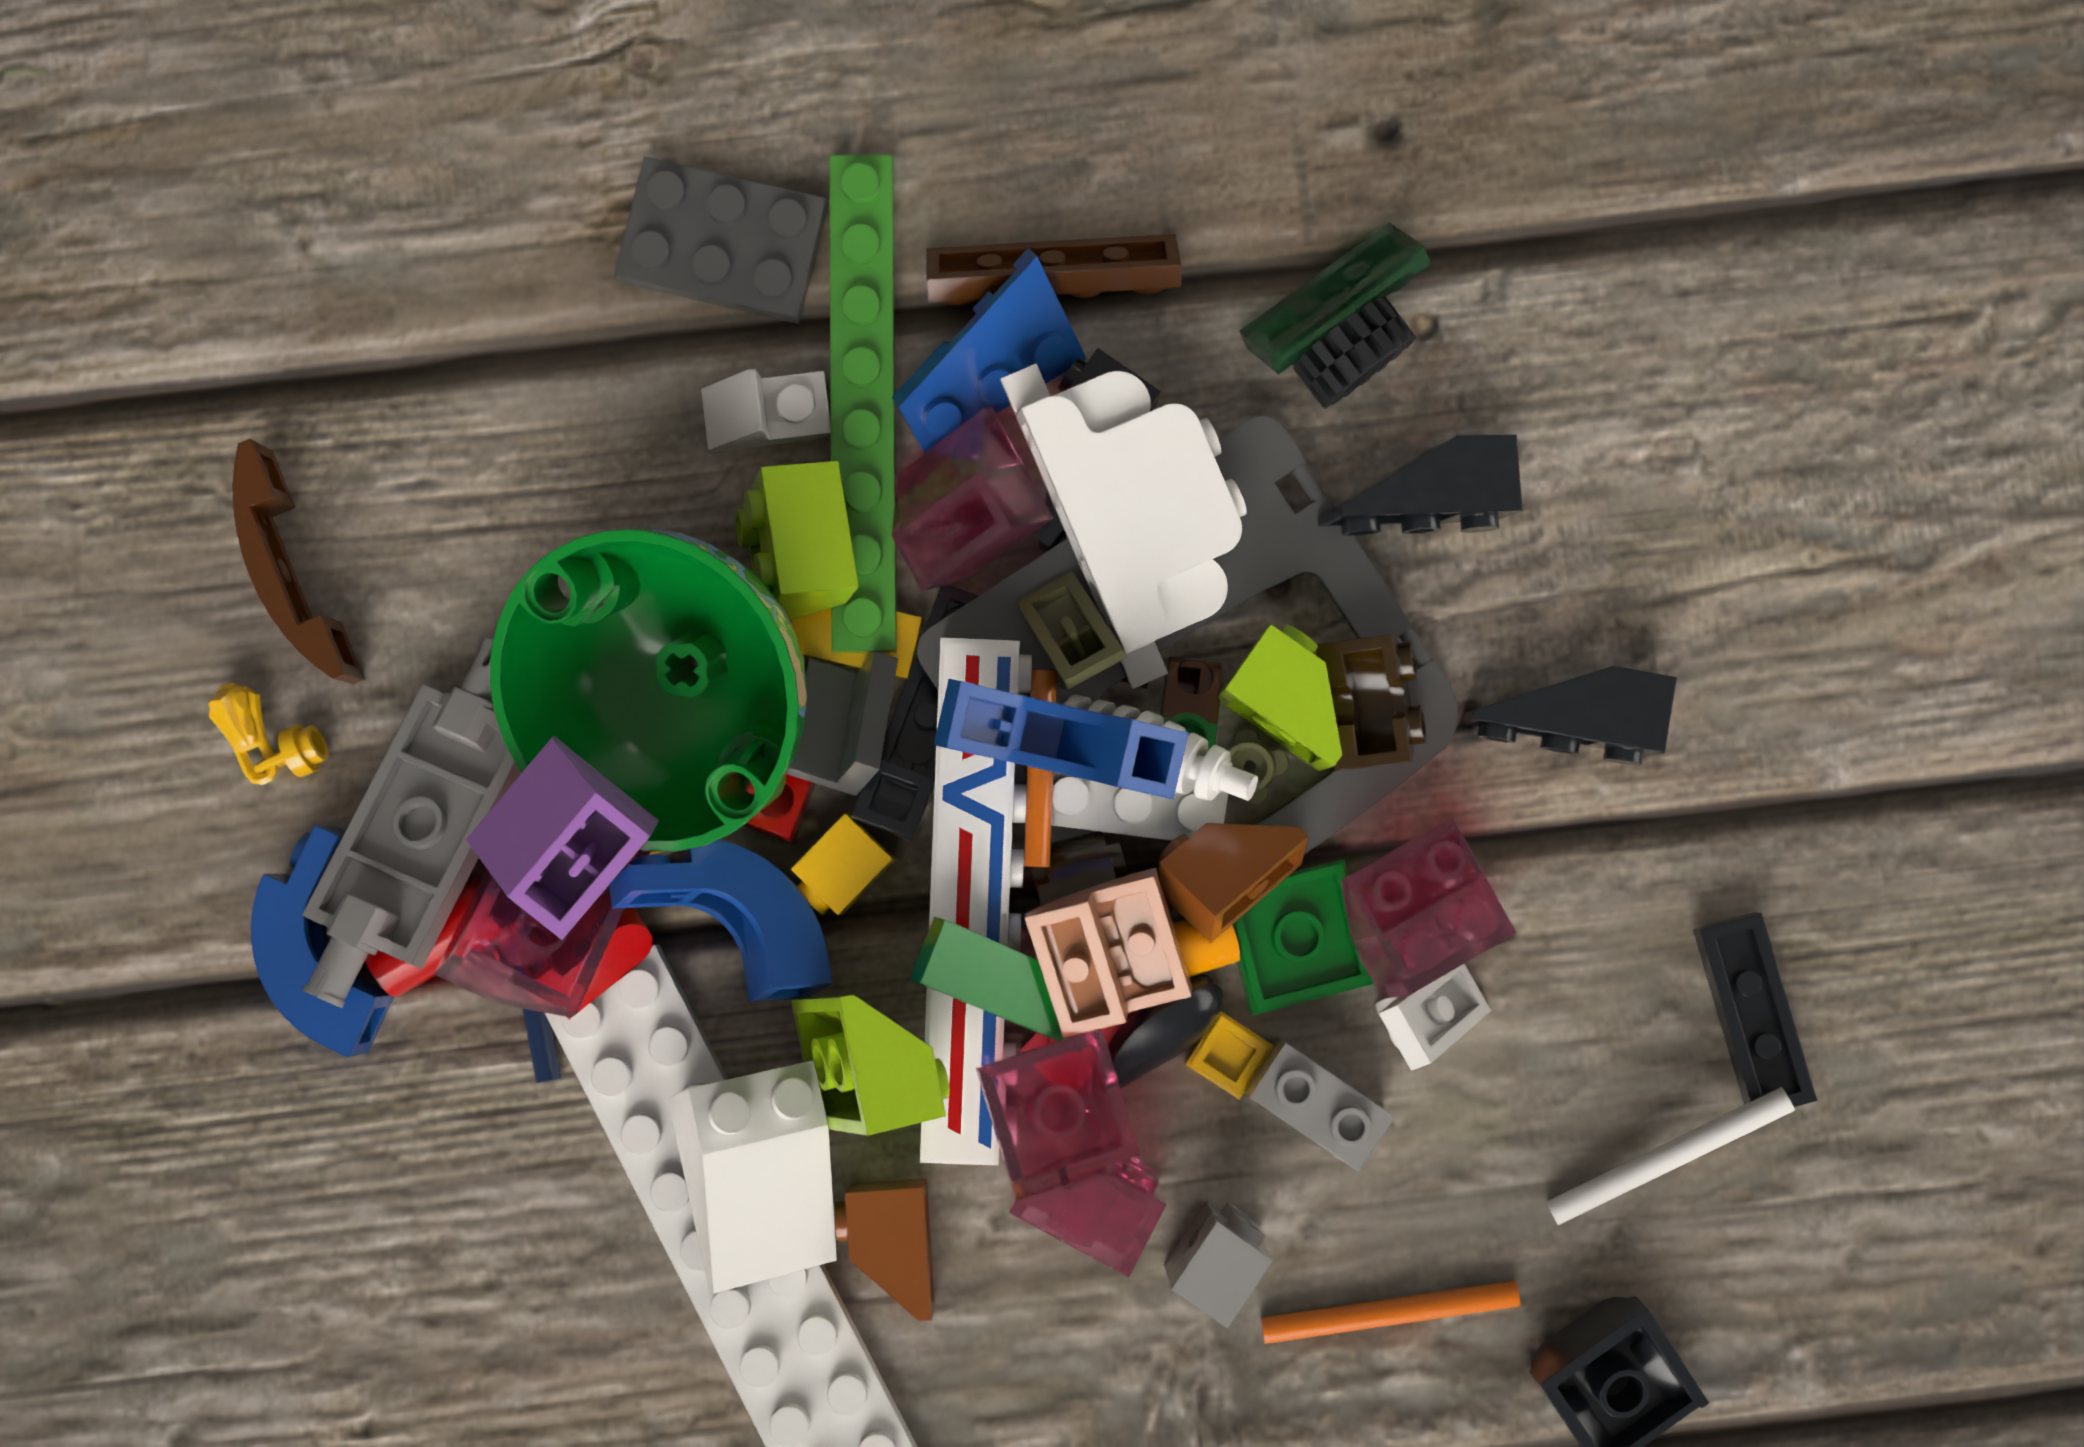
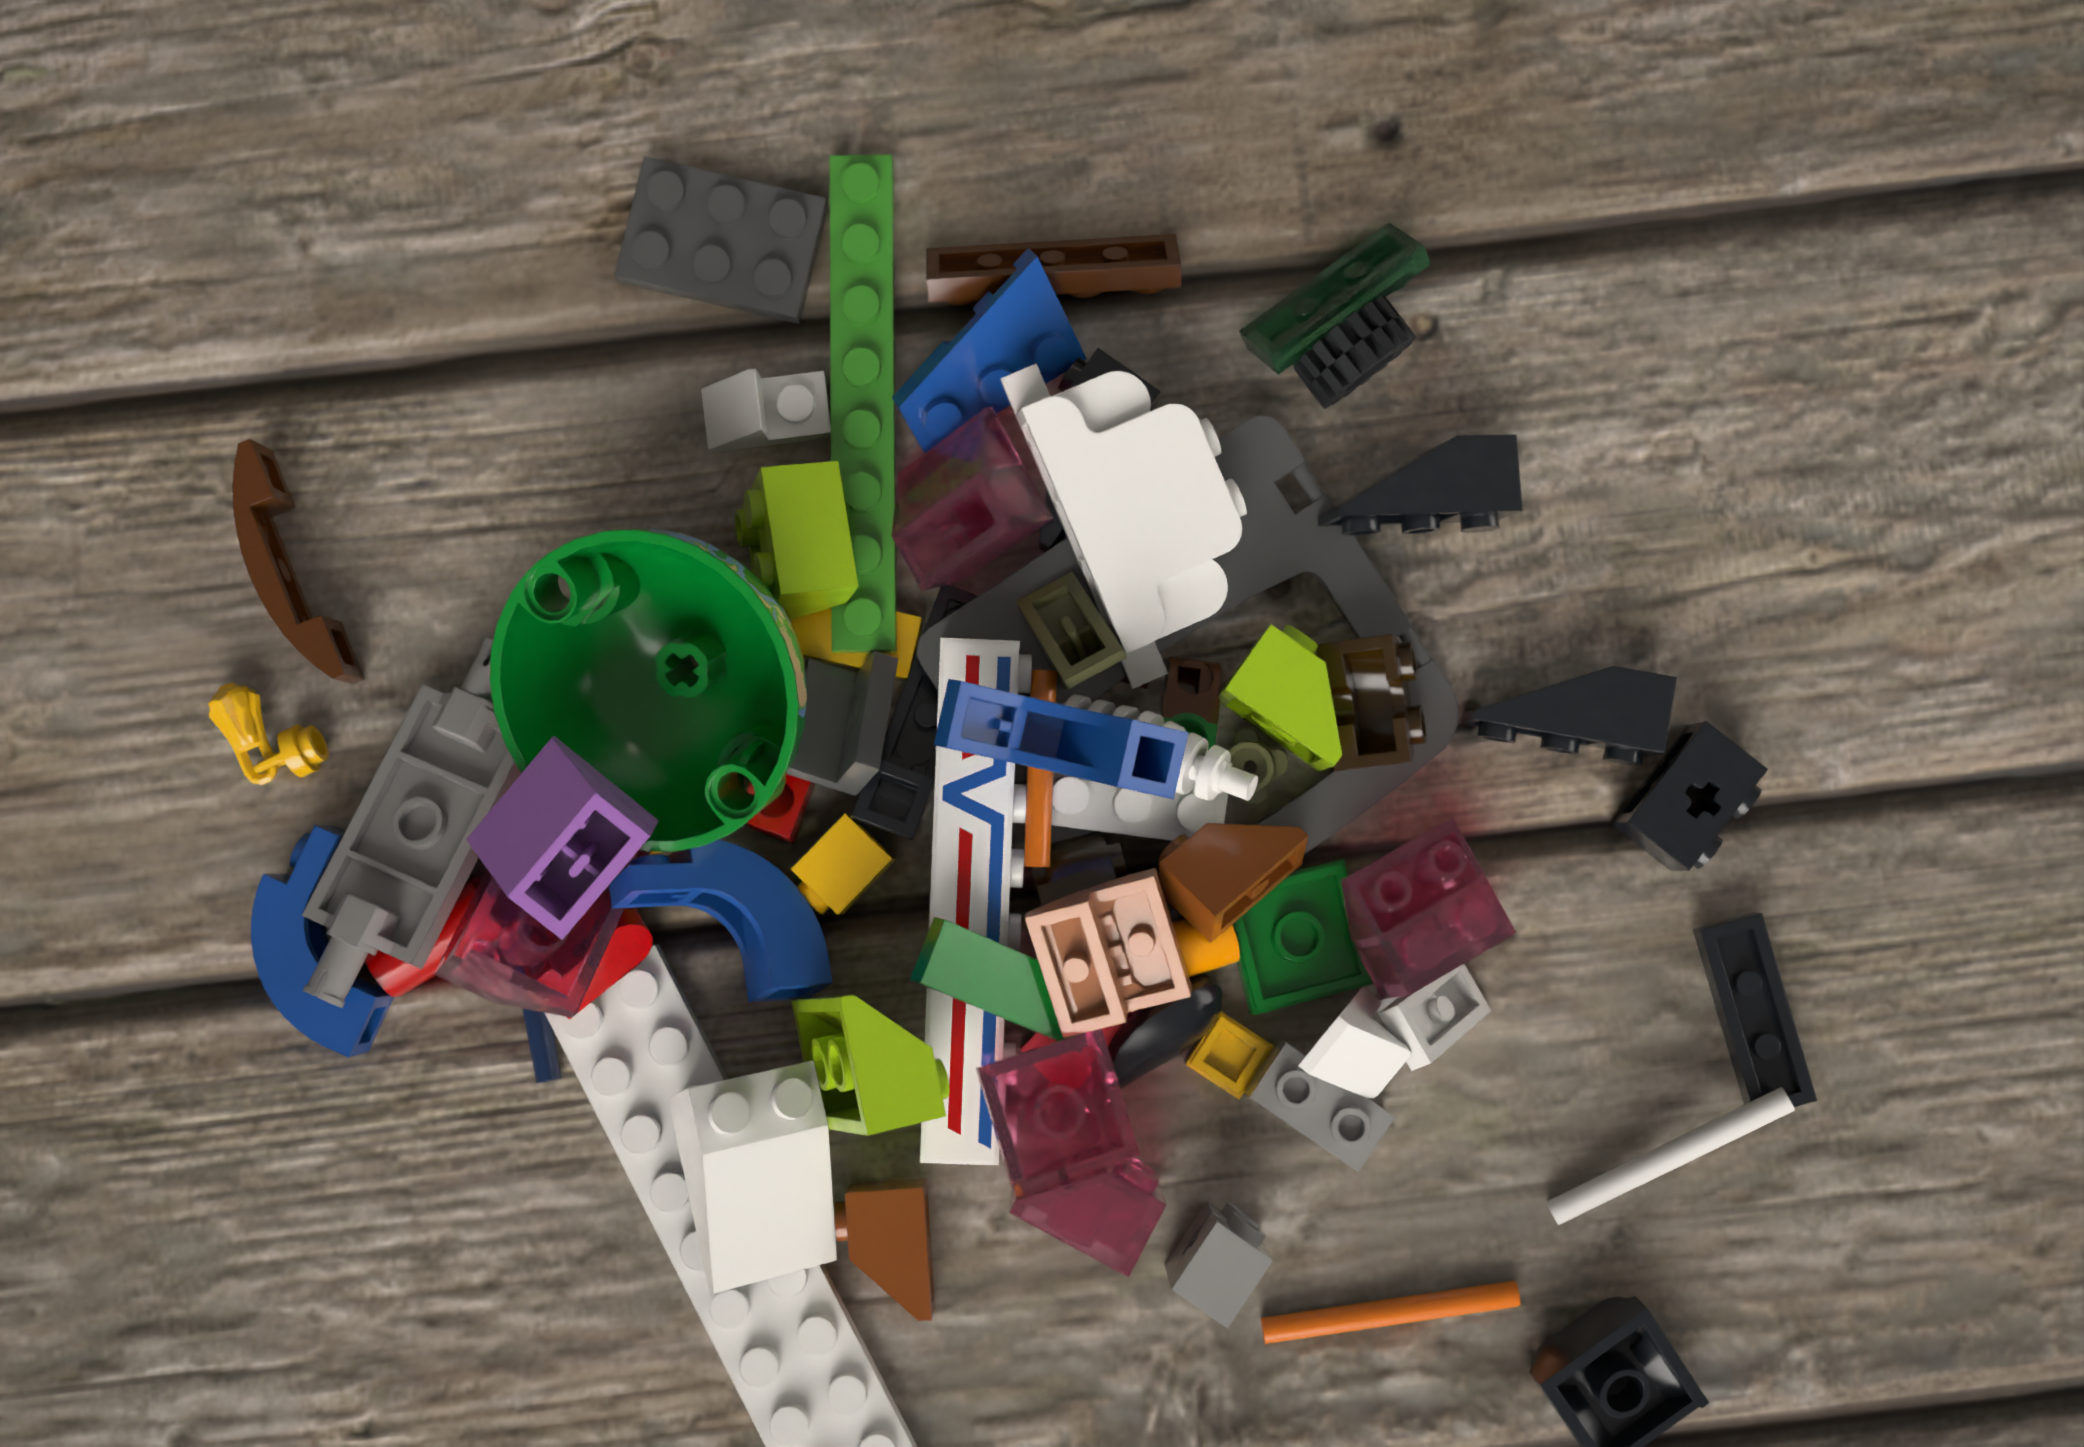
(1357, 1050): none -> white slope
(1657, 810): none -> black brick

